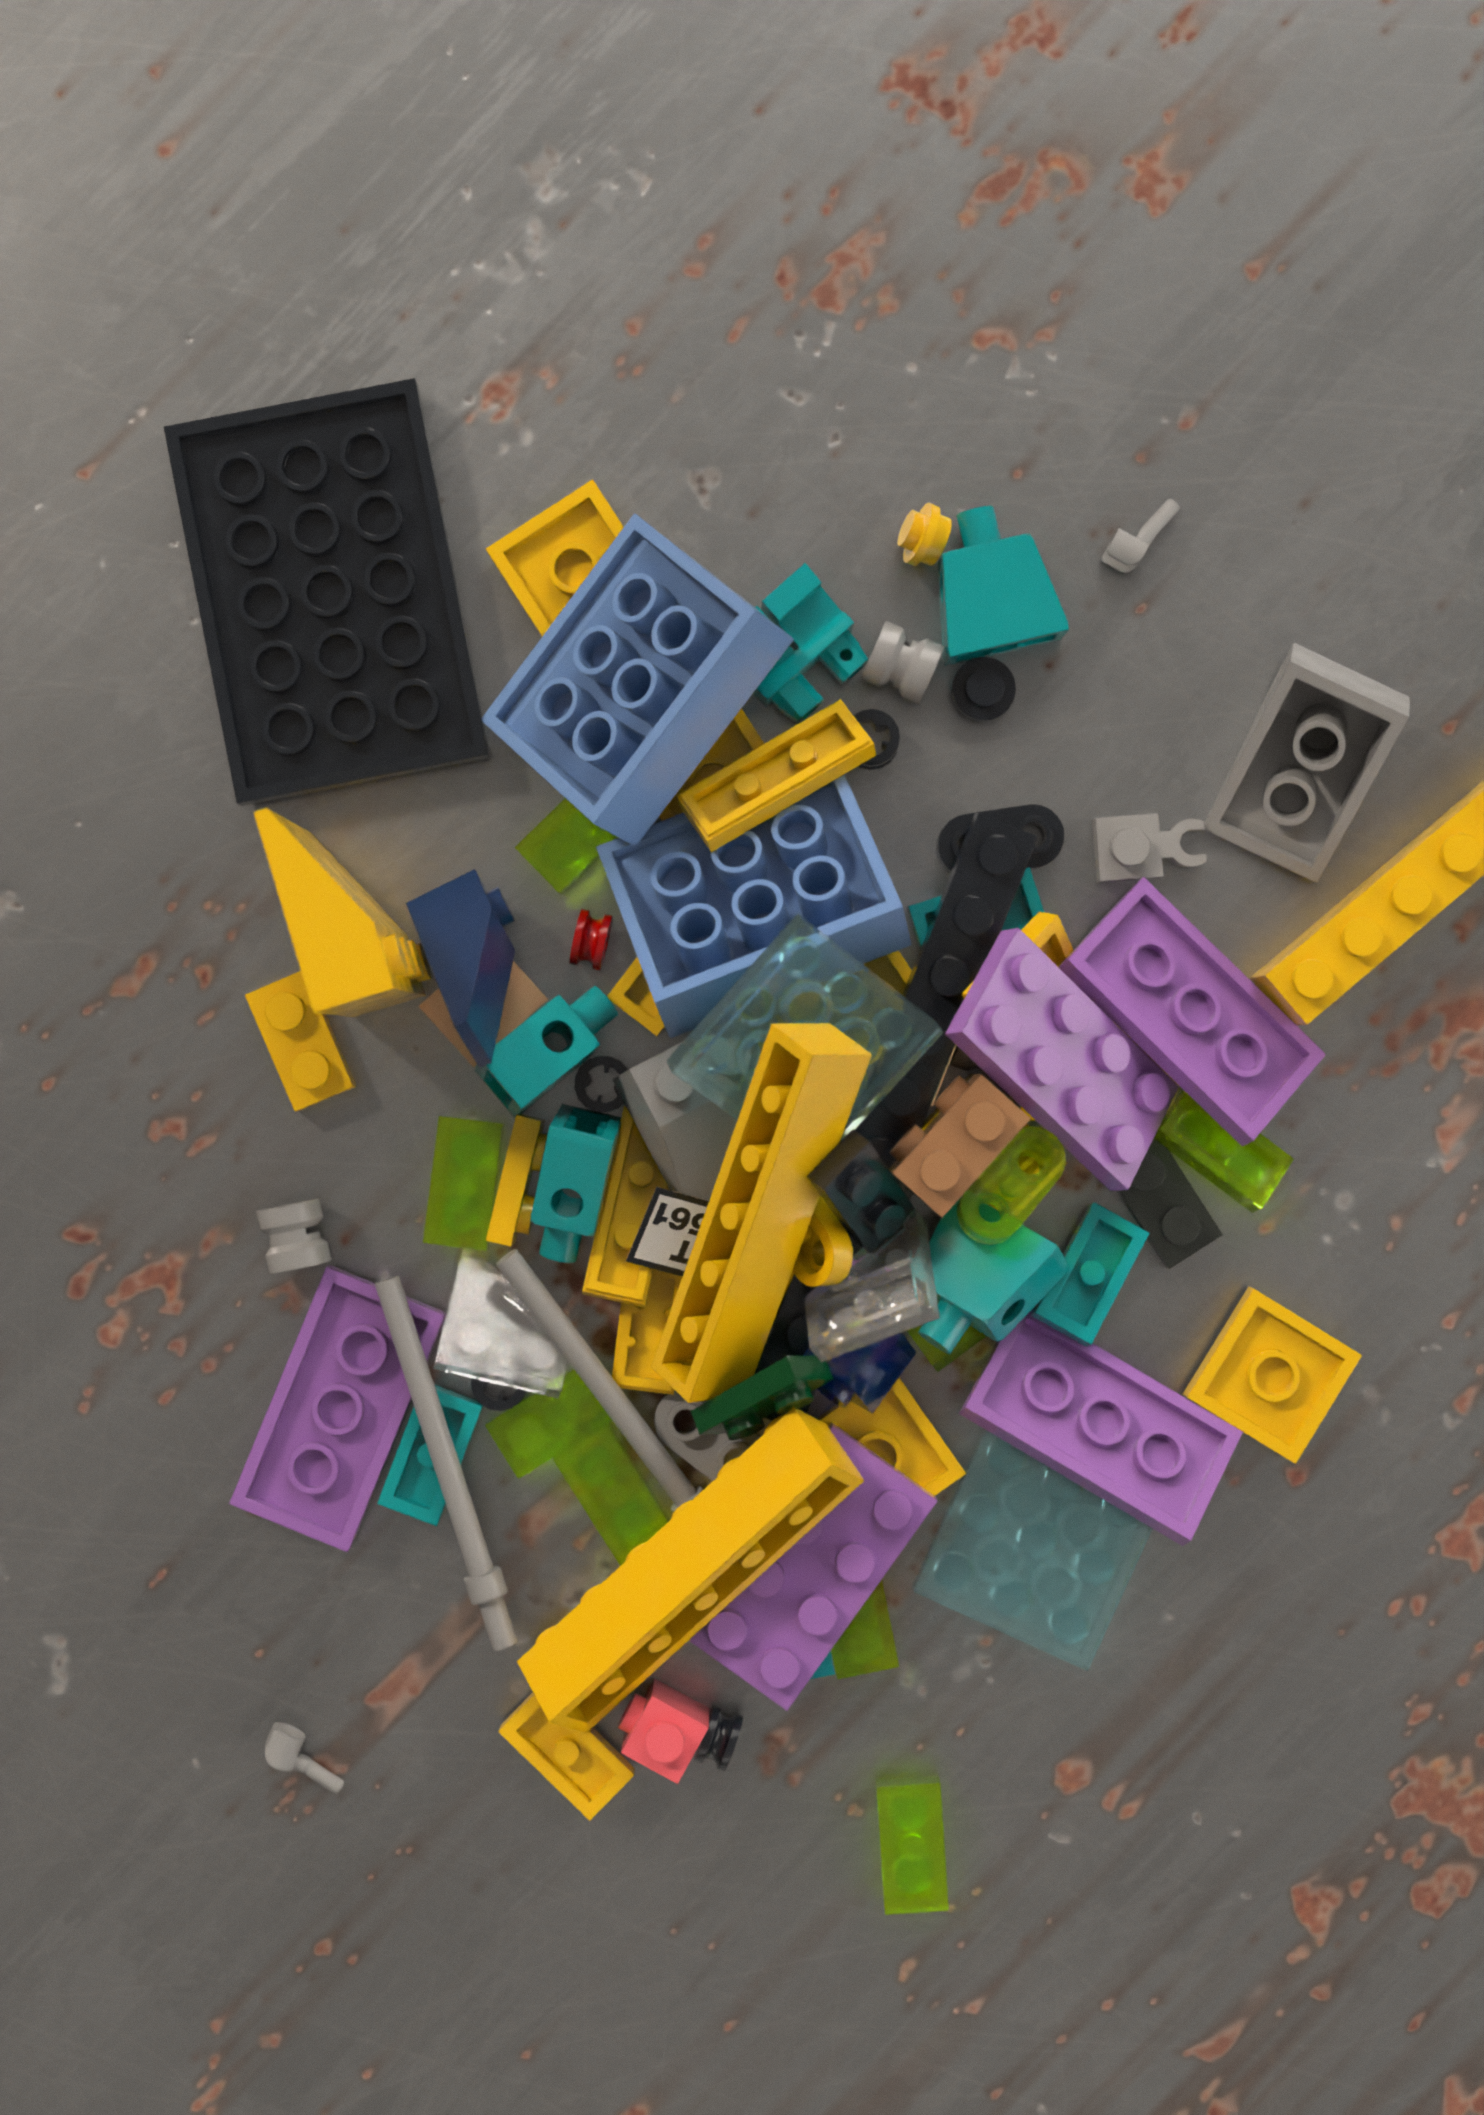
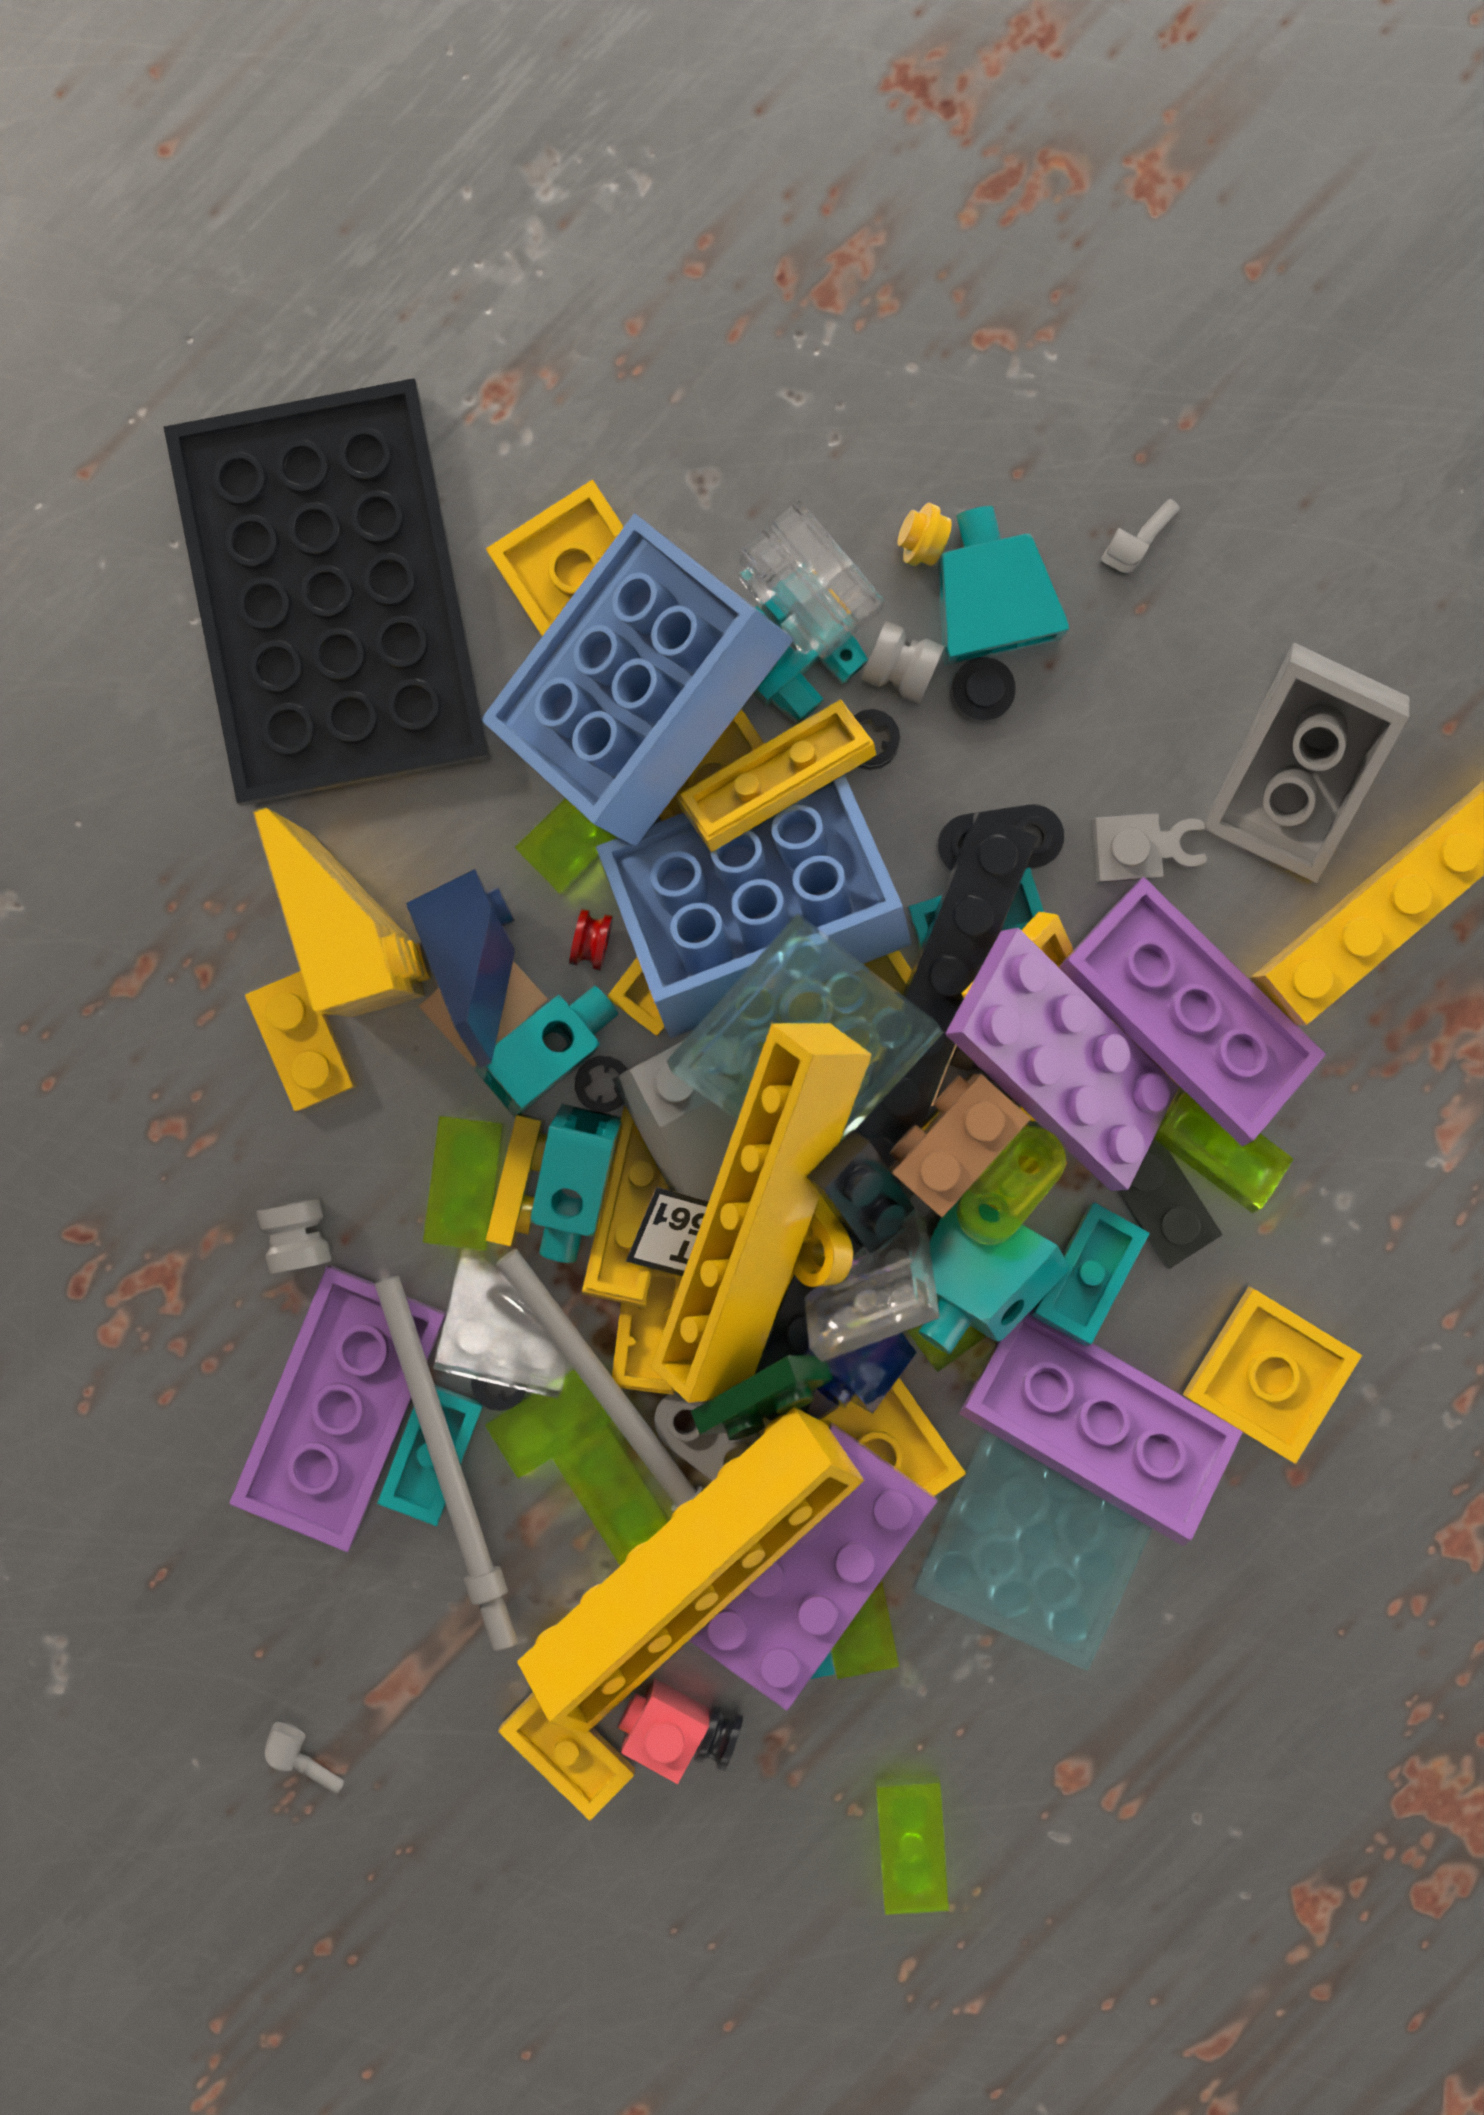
(808, 581): none -> clear brick

